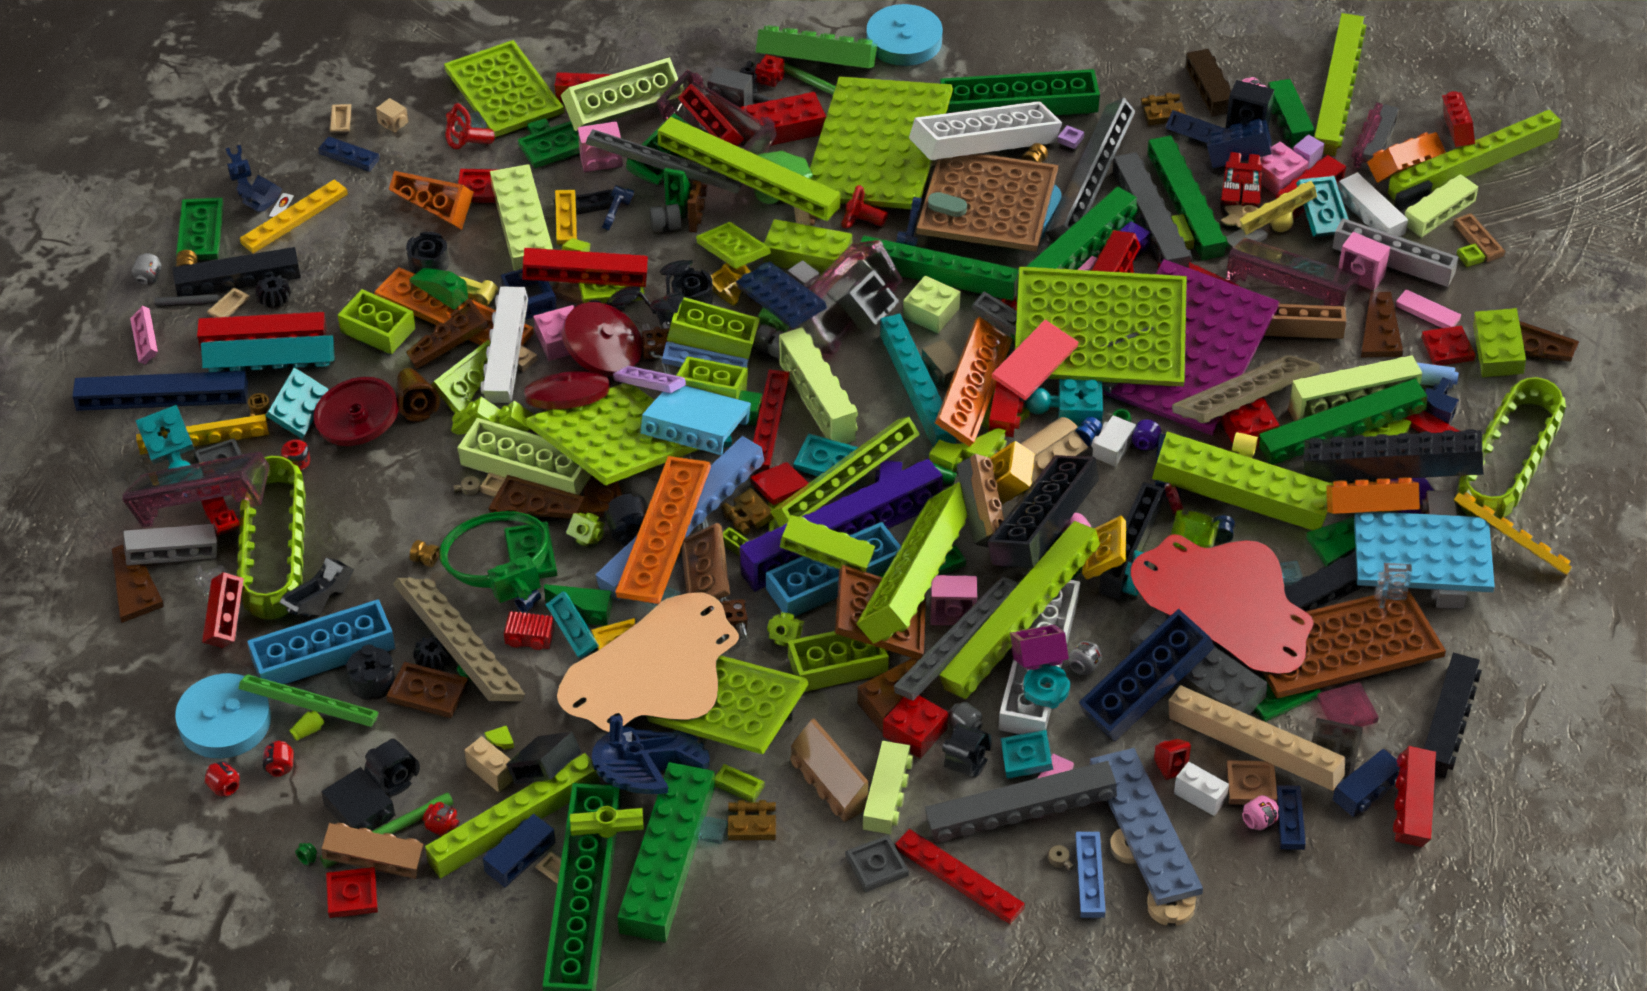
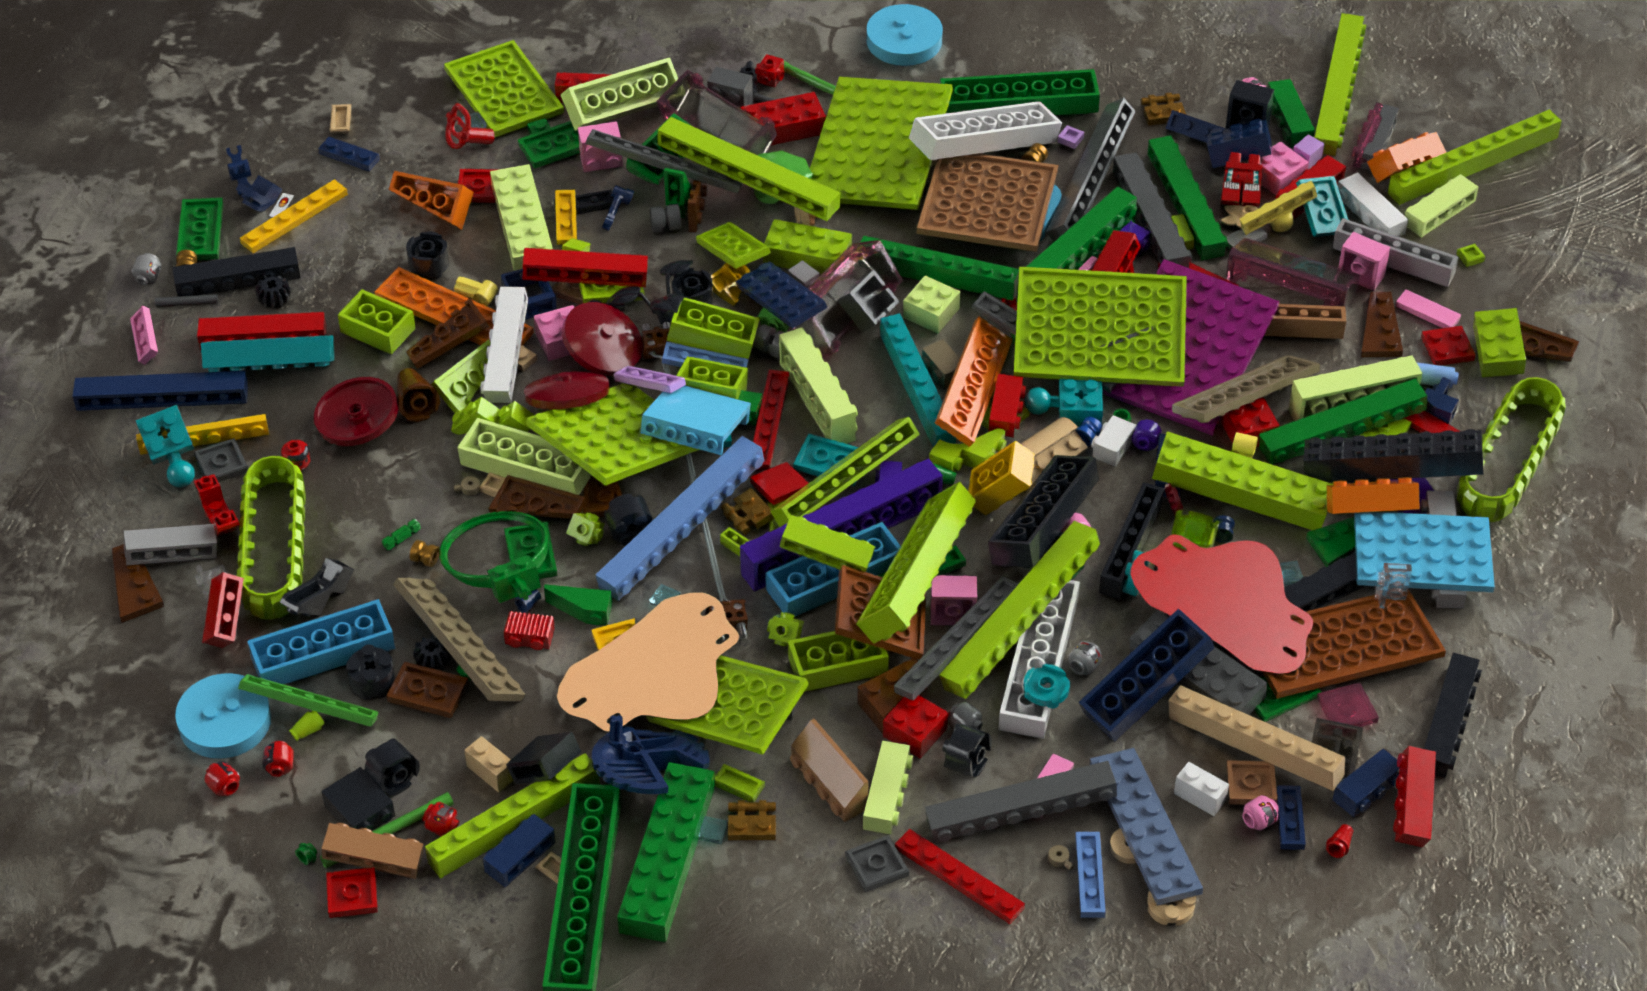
(229, 304): tan tile -> none
(236, 476): clear pink windscreen -> none
(258, 404): pearl gold wheel -> none
(296, 403): plate -> none
(392, 115): tan brick -> none
(401, 534): none -> green axle
(442, 285): green slope -> none
(500, 737): lime tile -> none
(572, 625): teal plate -> none
(606, 821): lime piece -> none
(663, 530): orange plate -> none
(706, 562): medium nougat tile -> none
(709, 116): red brick -> none
(816, 48): bright green brick -> none
(858, 209): red piece -> none
(908, 238): dark blue brick -> none
(947, 204): sand green tile -> none
(980, 497): medium nougat piece -> none
(1026, 754): teal plate -> none
(1035, 359): coral tile -> none
(1039, 646): magenta brick -> none
(1111, 549): yellow plate -> none
(1172, 757): red slope -> none
(1208, 81): dark brown brick -> none
(1340, 841): none -> red cone
(1412, 195): black tile -> none
(1458, 119): red brick -> none
(1478, 235): medium nougat tile -> none
(1522, 538): yellow plate -> none

